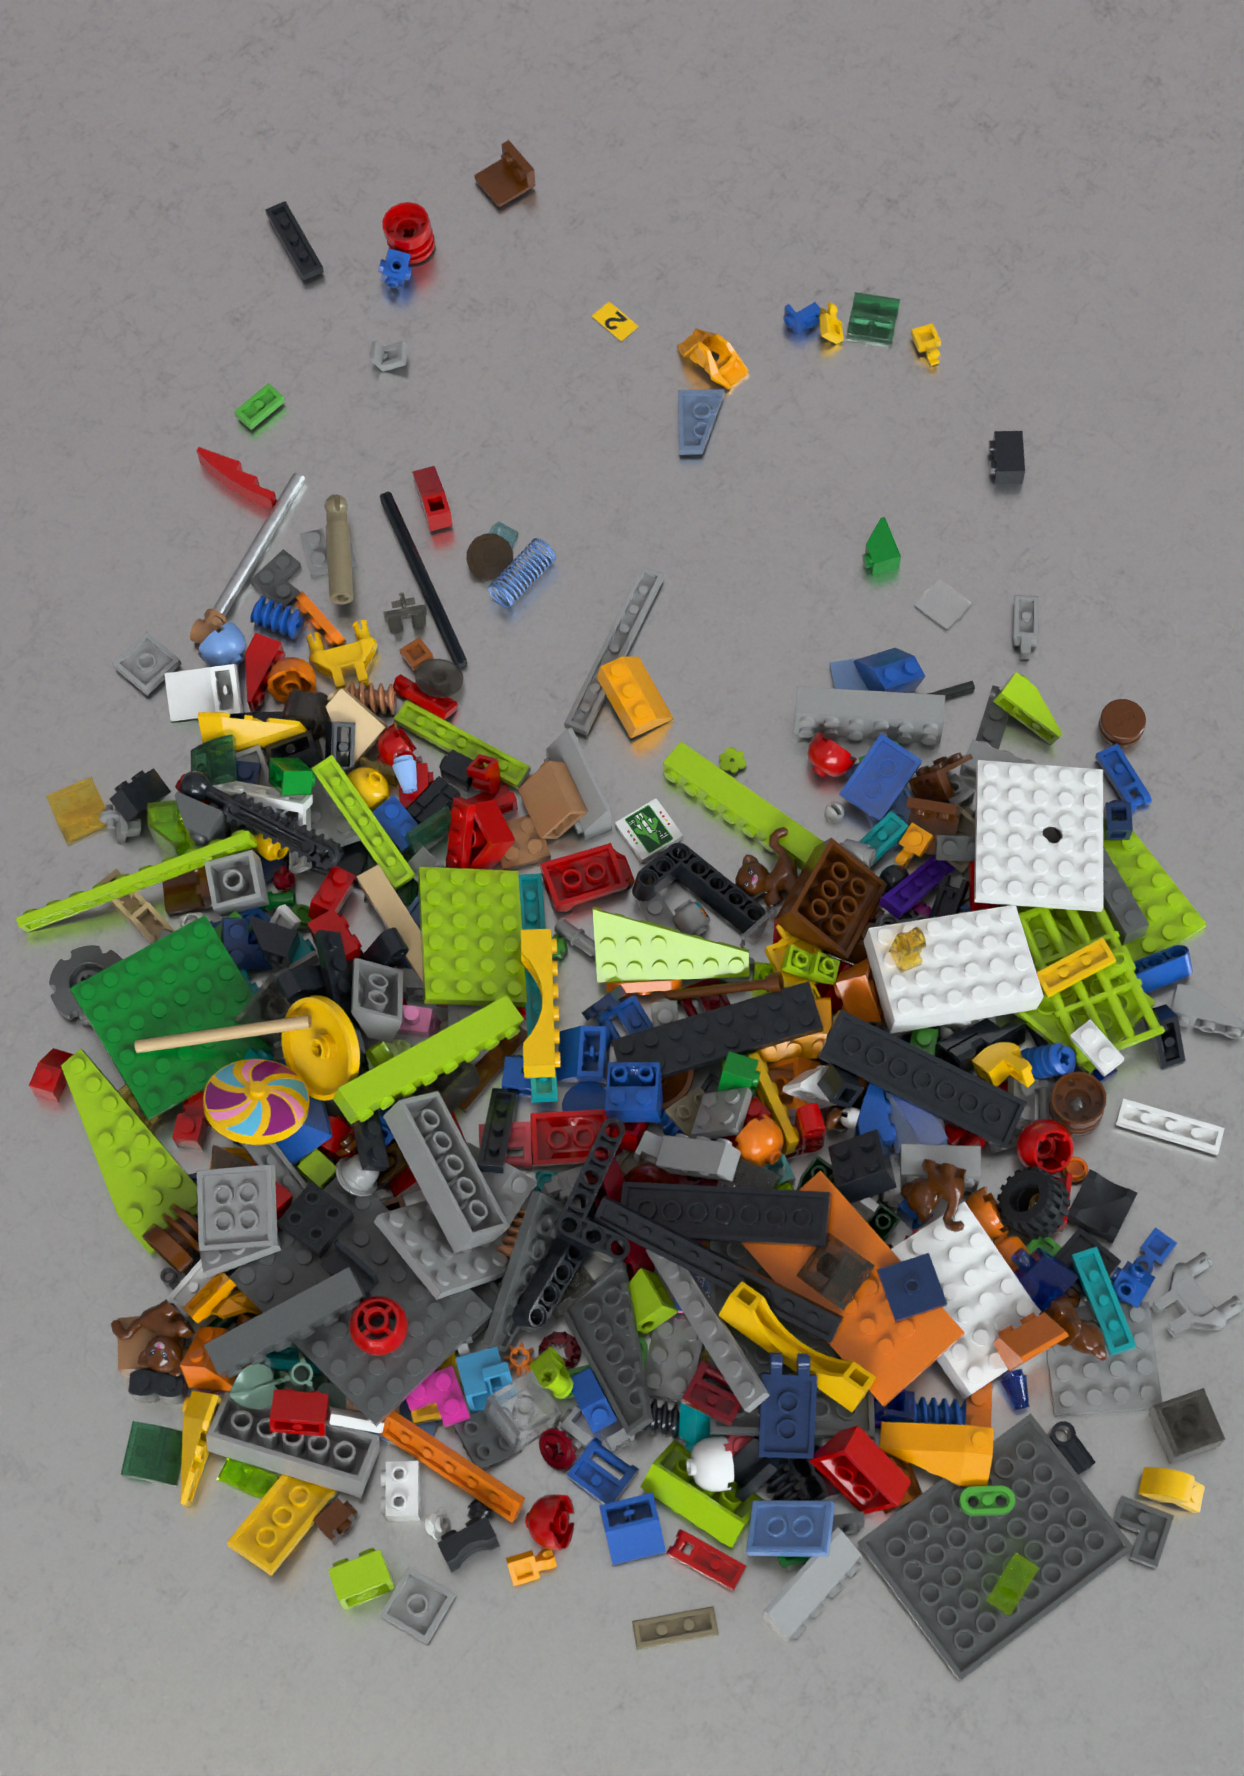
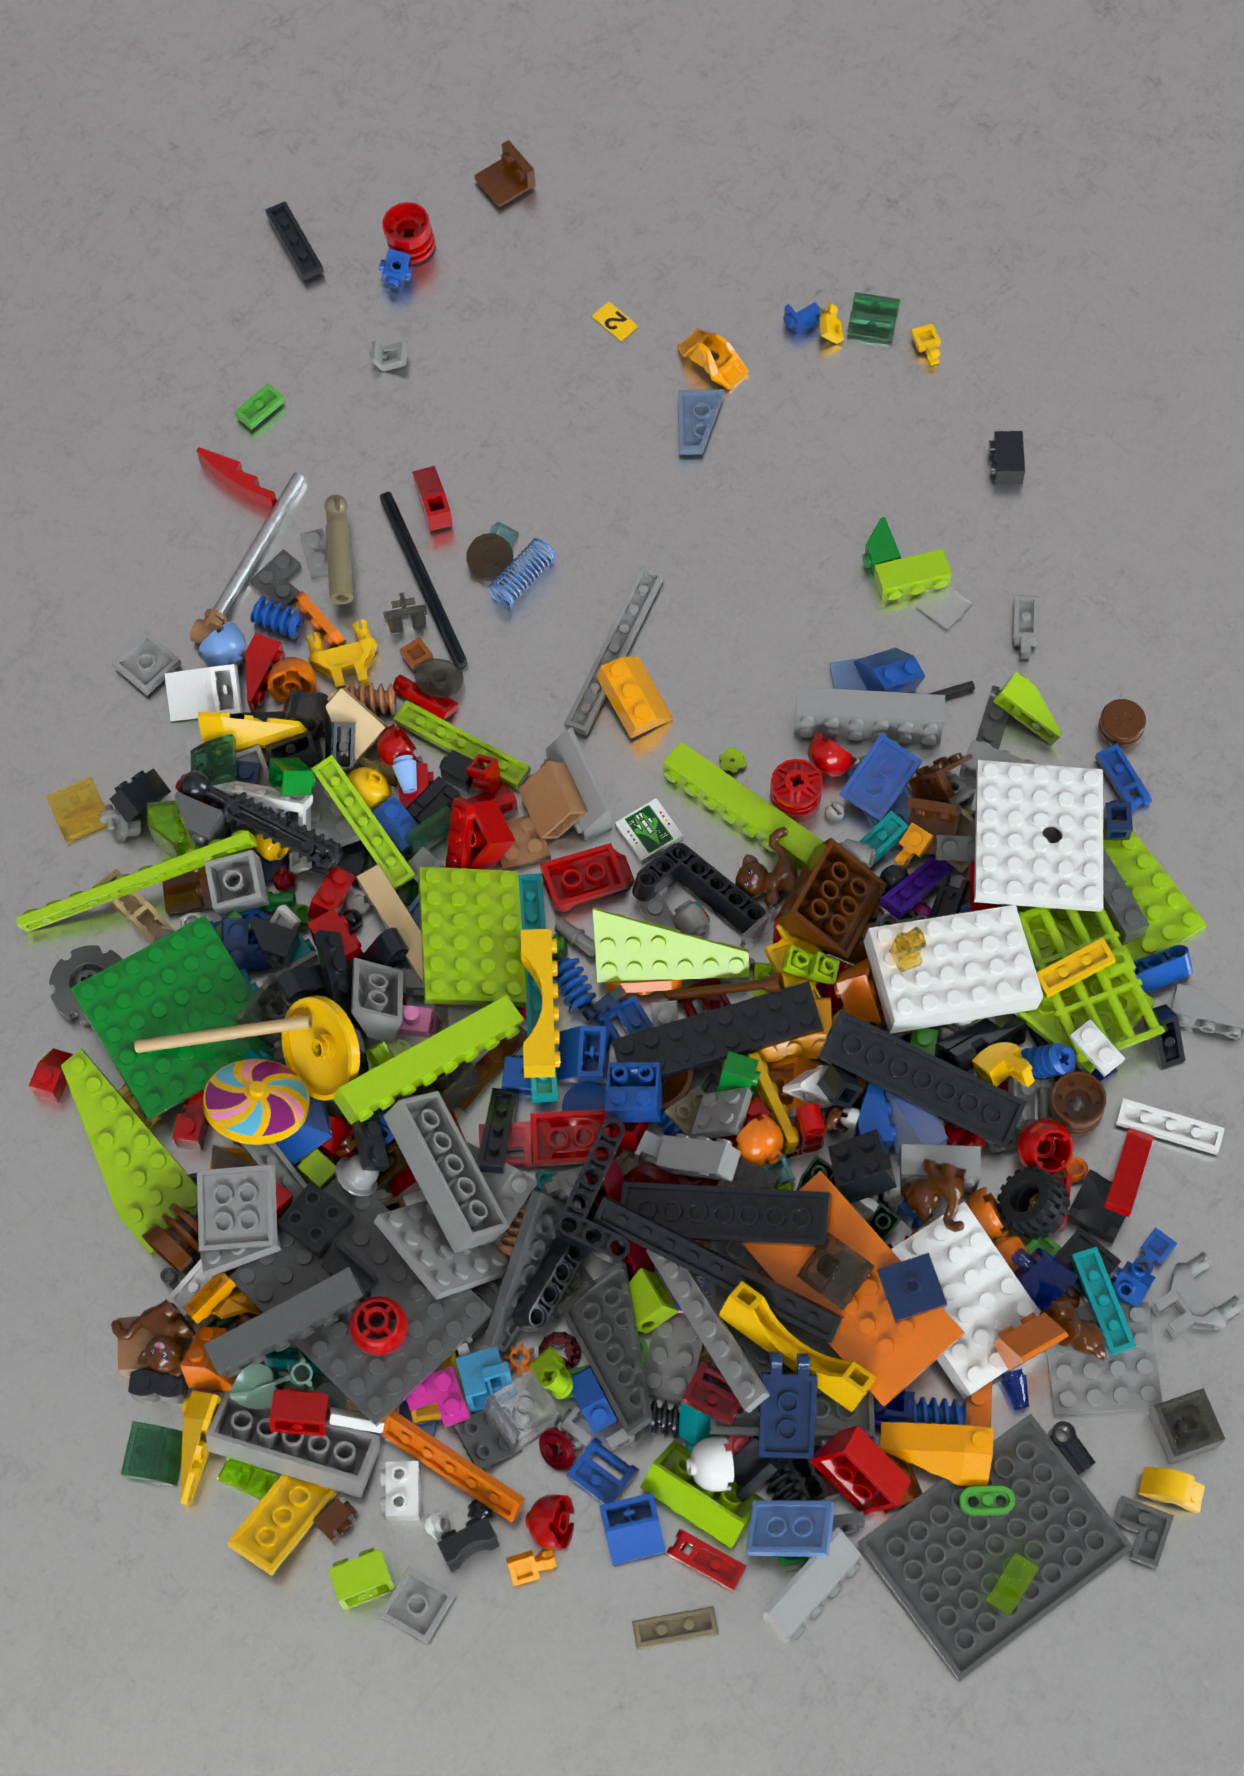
(353, 916): none -> black hinge
(356, 901): none -> white tile
(572, 985): none -> blue piece
(801, 801): none -> red wheel
(912, 574): none -> lime brick
(1128, 1172): none -> red tile

